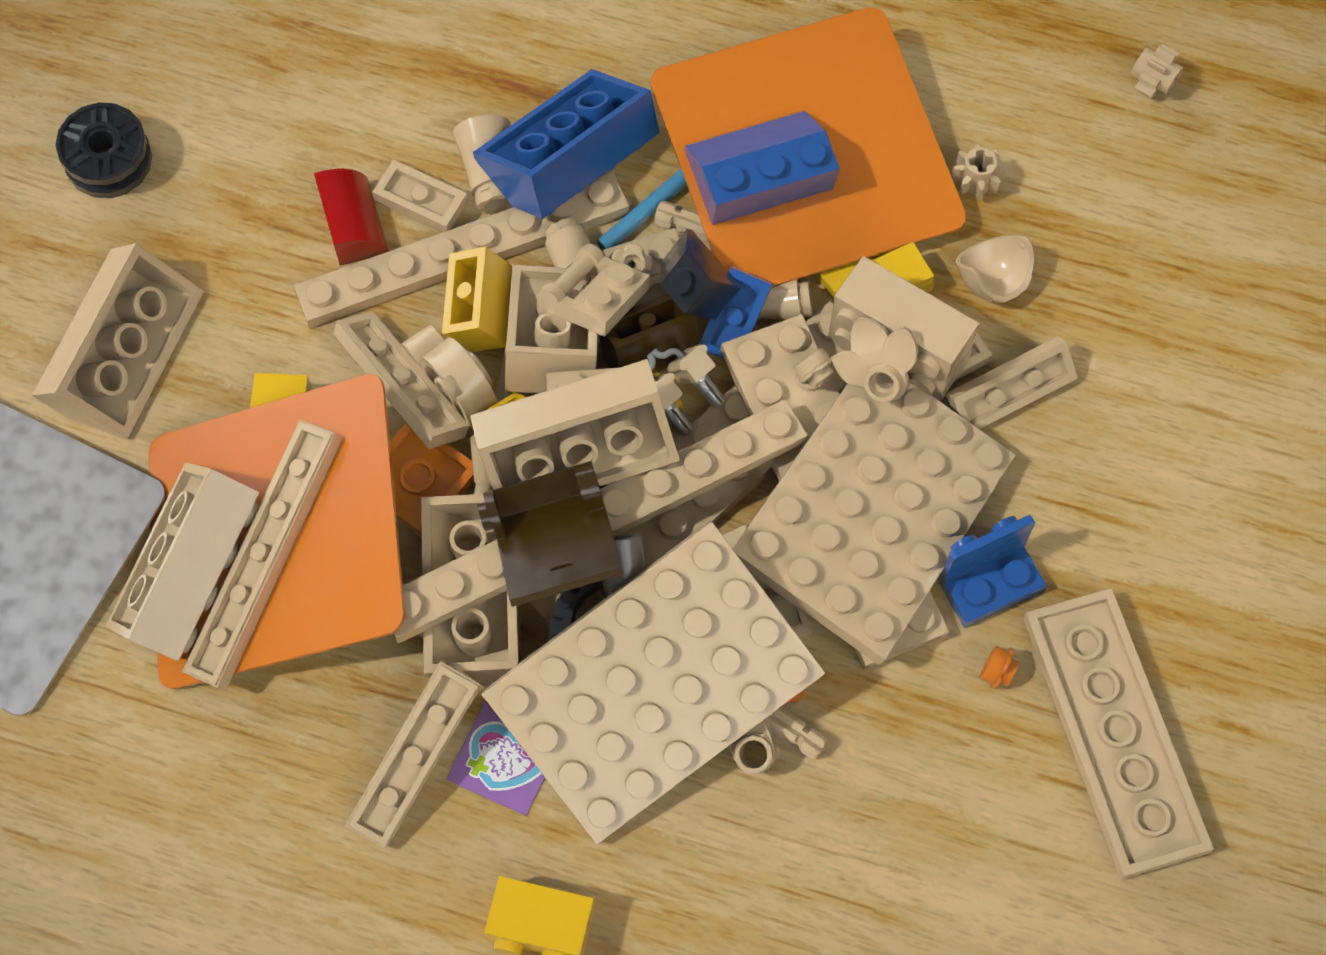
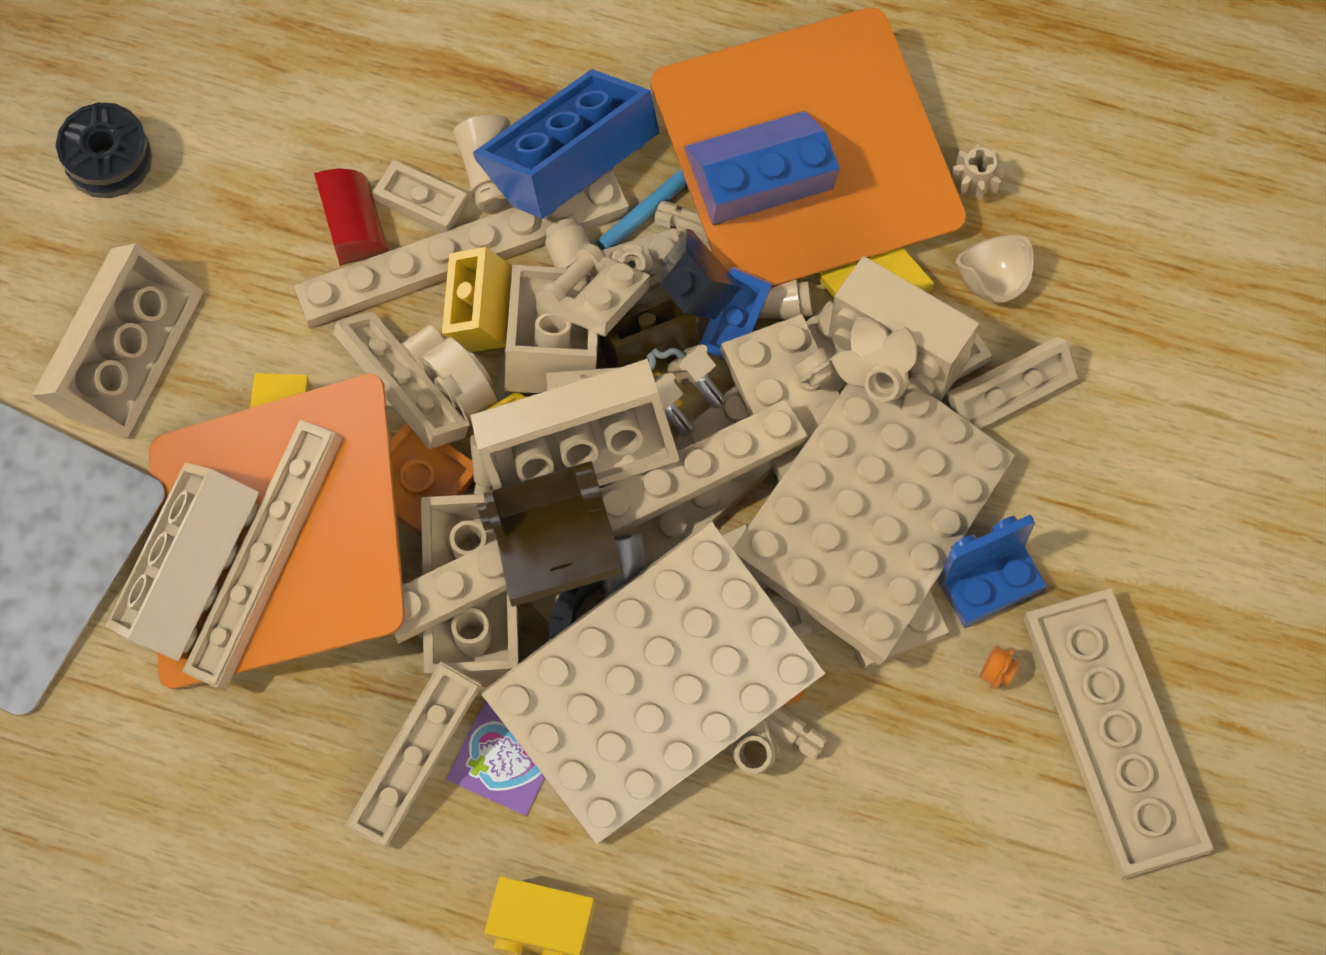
(907, 264): yellow tile -> none
(1156, 70): tan gear -> none

